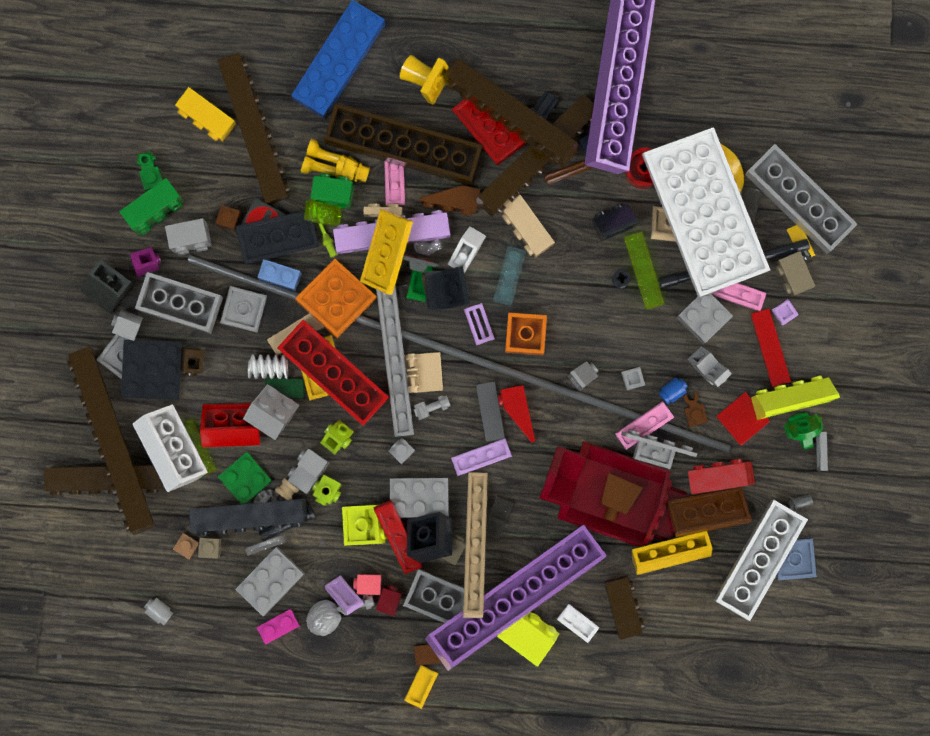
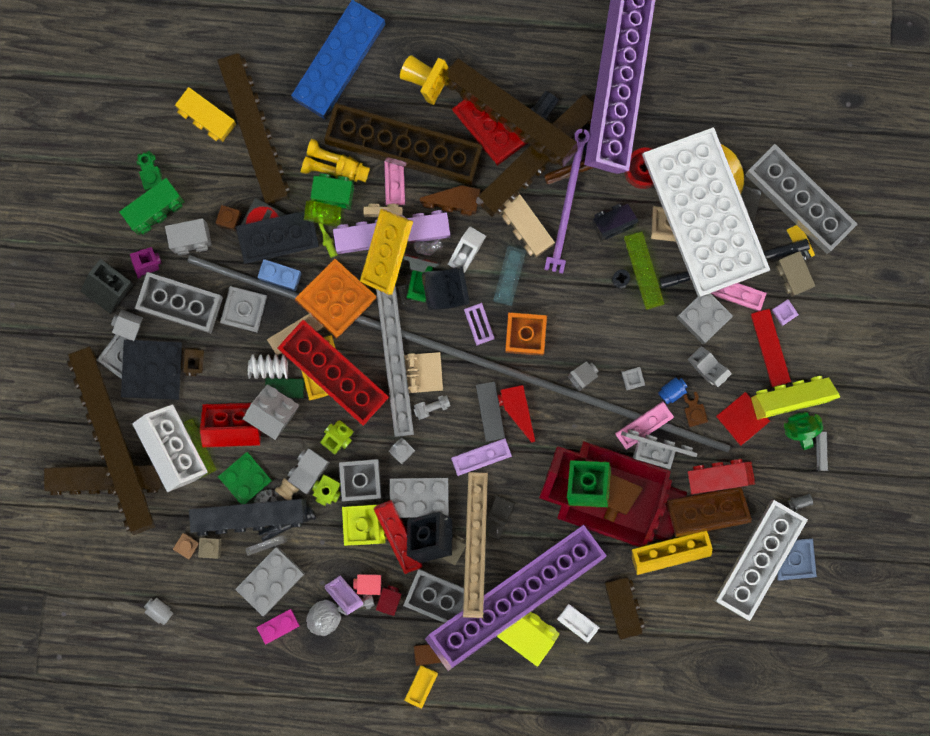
(360, 480): none -> light grey brick
(567, 205): none -> medium lavender hinge
(589, 483): none -> green brick

